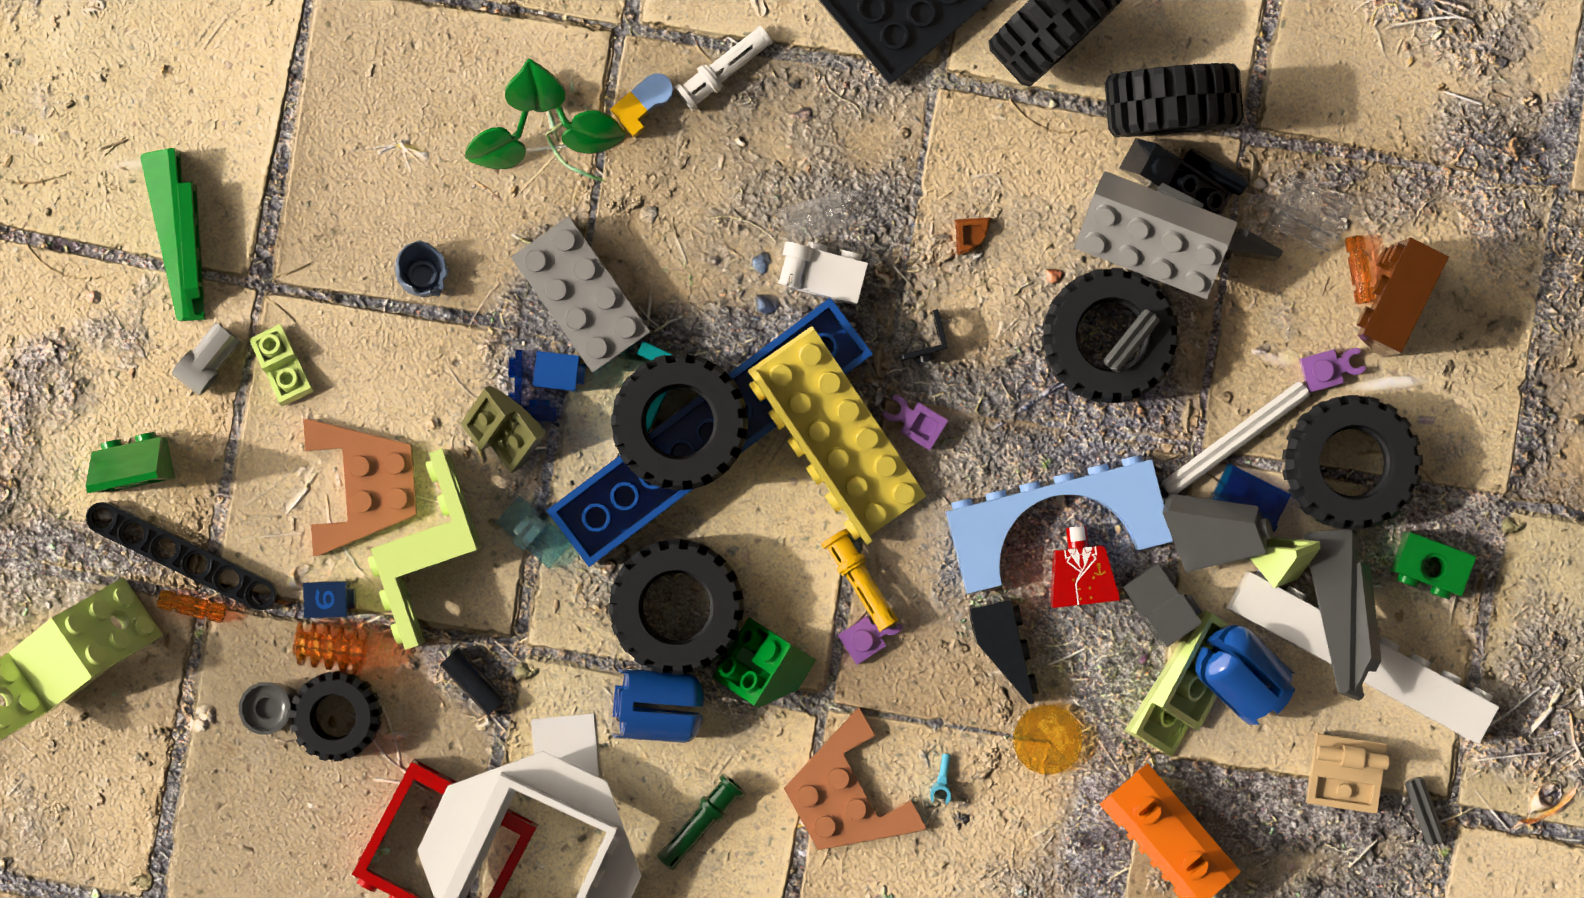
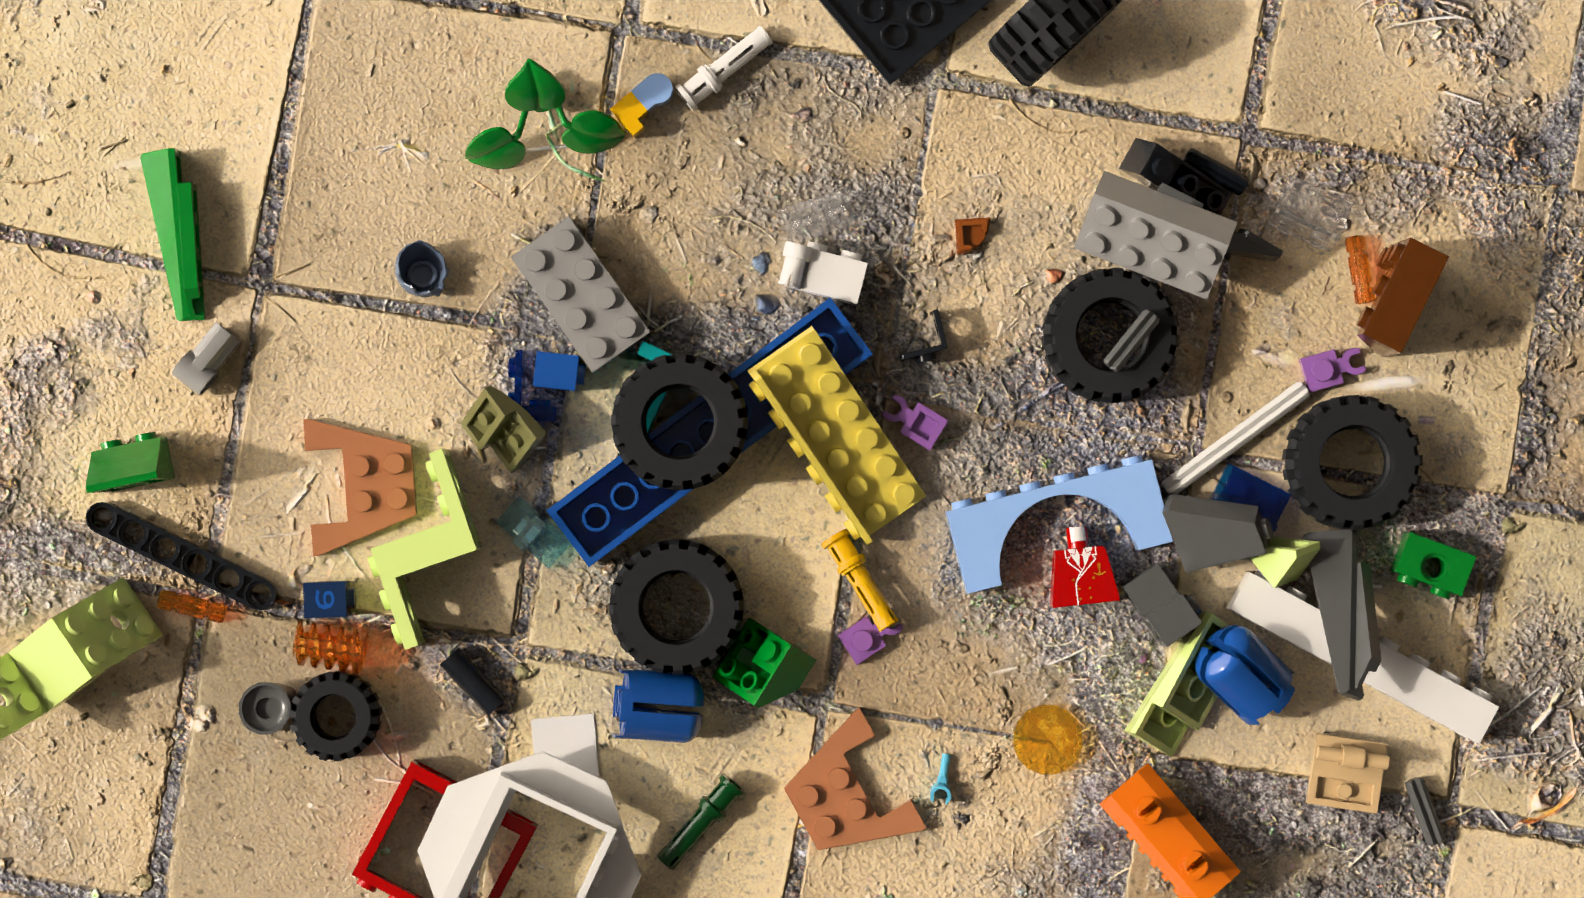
(281, 365): yellowish green slope -> none
(998, 637): black slope -> none
(1174, 100): black tyre -> none

